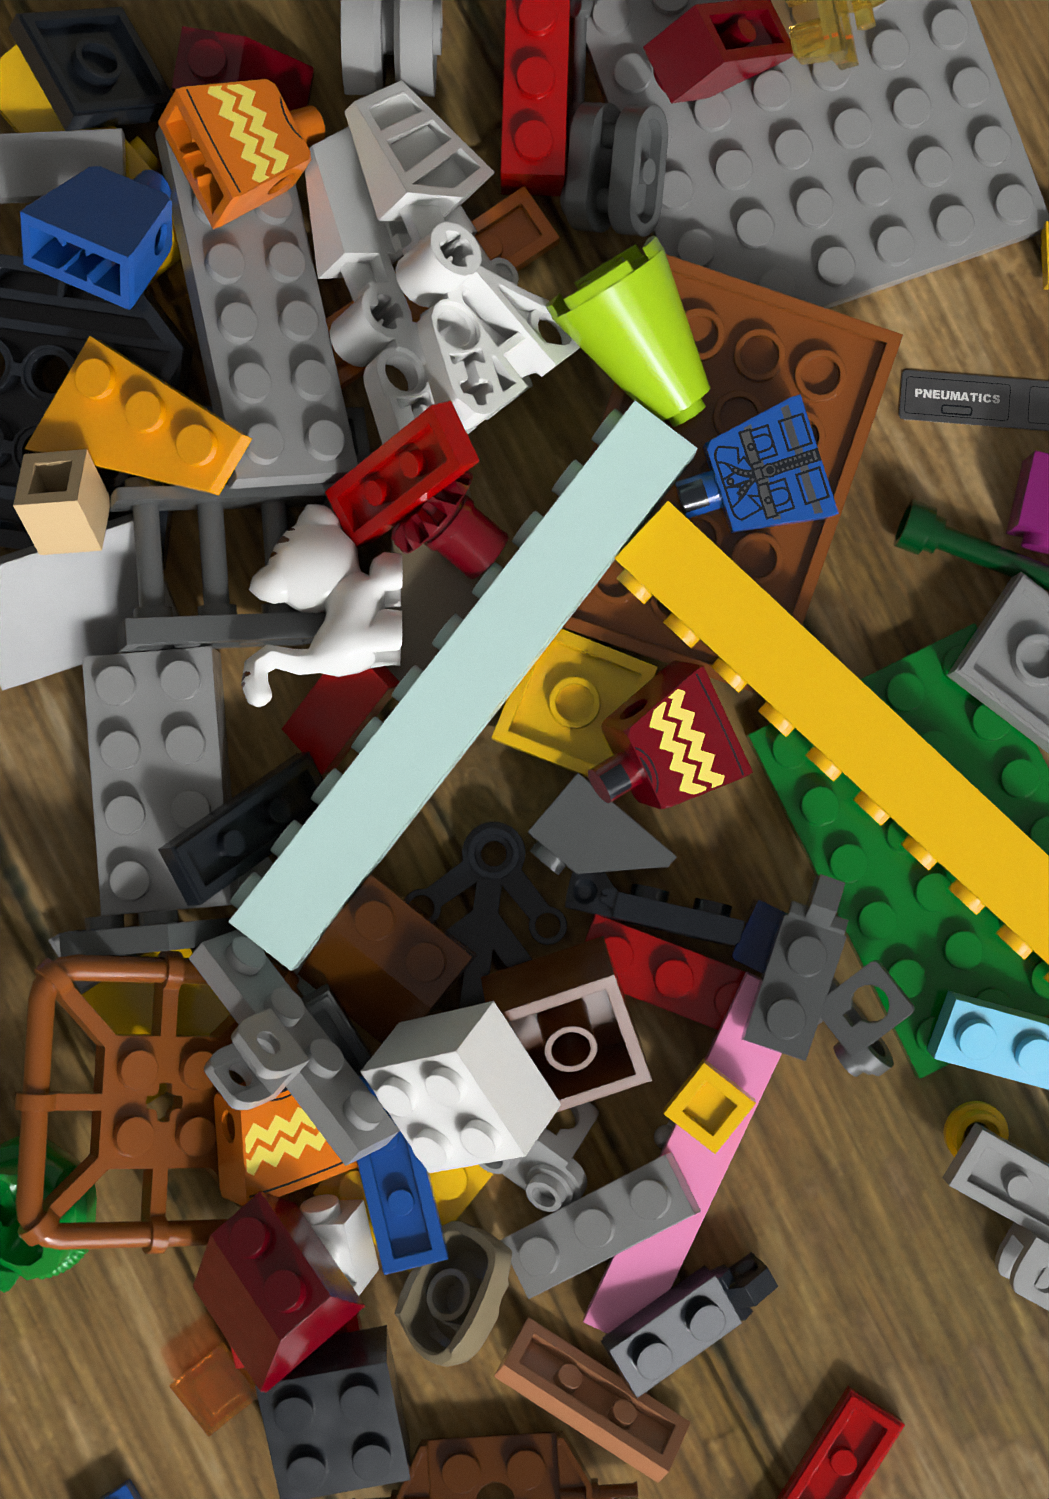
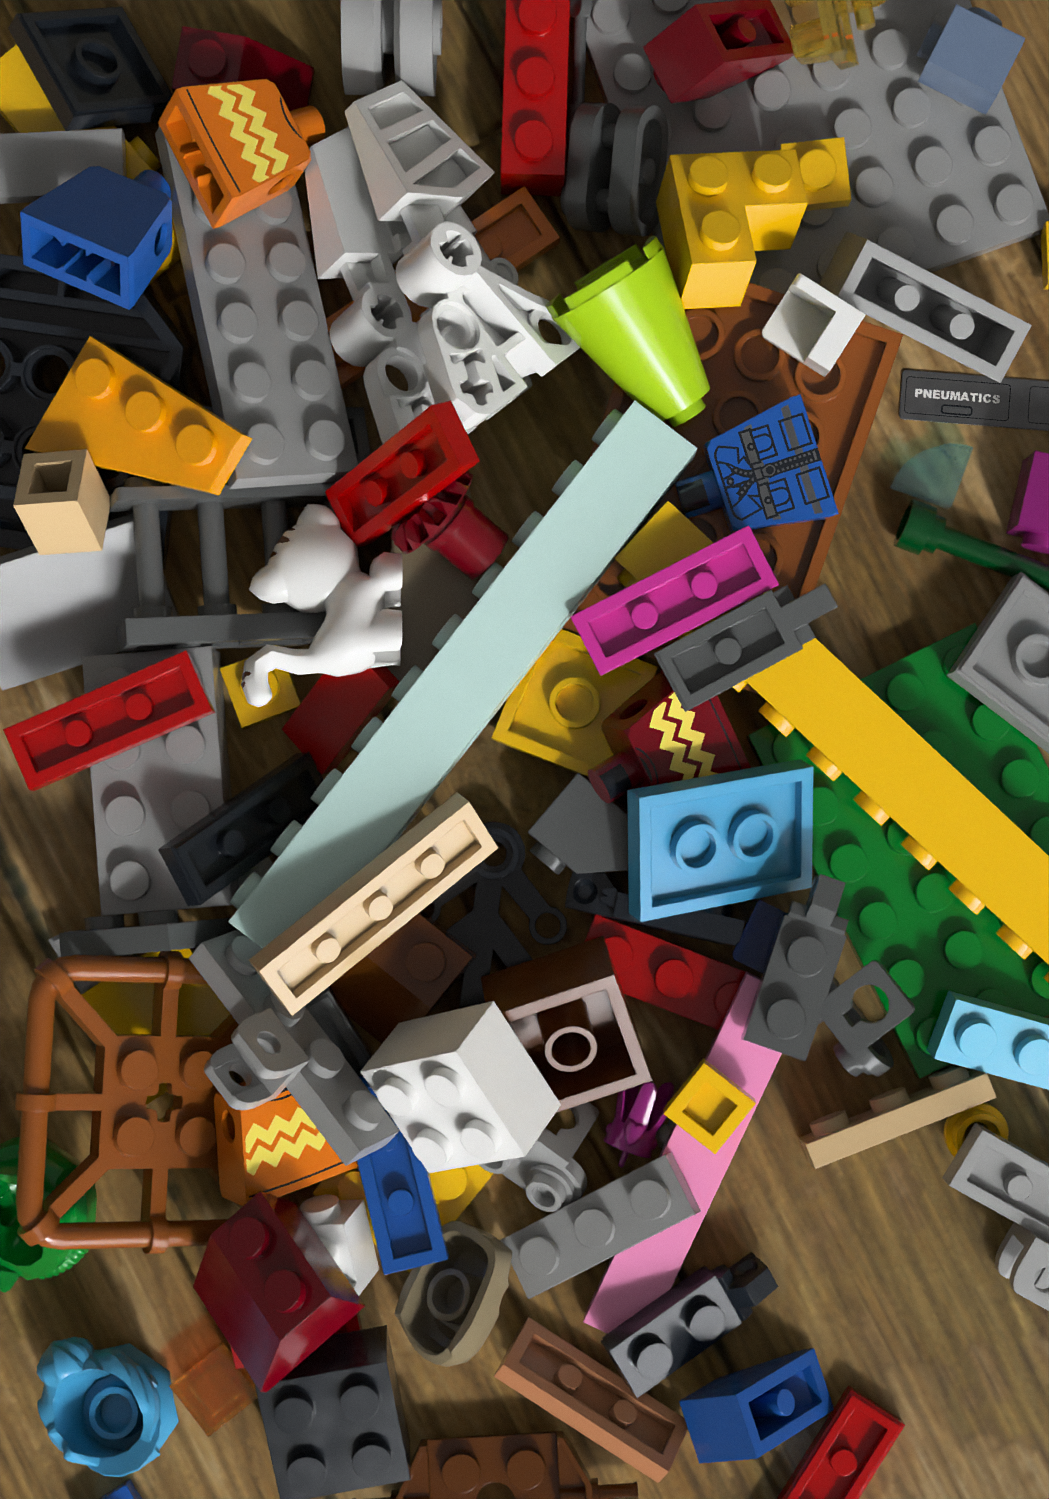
(105, 1405): none -> dark azure piece
(109, 721): none -> red plate
(283, 700): none -> yellow plate
(374, 903): none -> tan plate
(638, 1119): none -> magenta piece
(674, 600): none -> dark pink plate
(719, 839): none -> dark azure plate
(720, 213): none -> yellow brick
(742, 643): none -> dark grey hinge
(756, 1407): none -> blue slope
(812, 324): none -> white panel
(823, 172): none -> yellow plate
(895, 1114): none -> tan plate
(924, 306): none -> light grey brick
(934, 474): none -> clear light blue tile
(969, 57): none -> sand blue brick

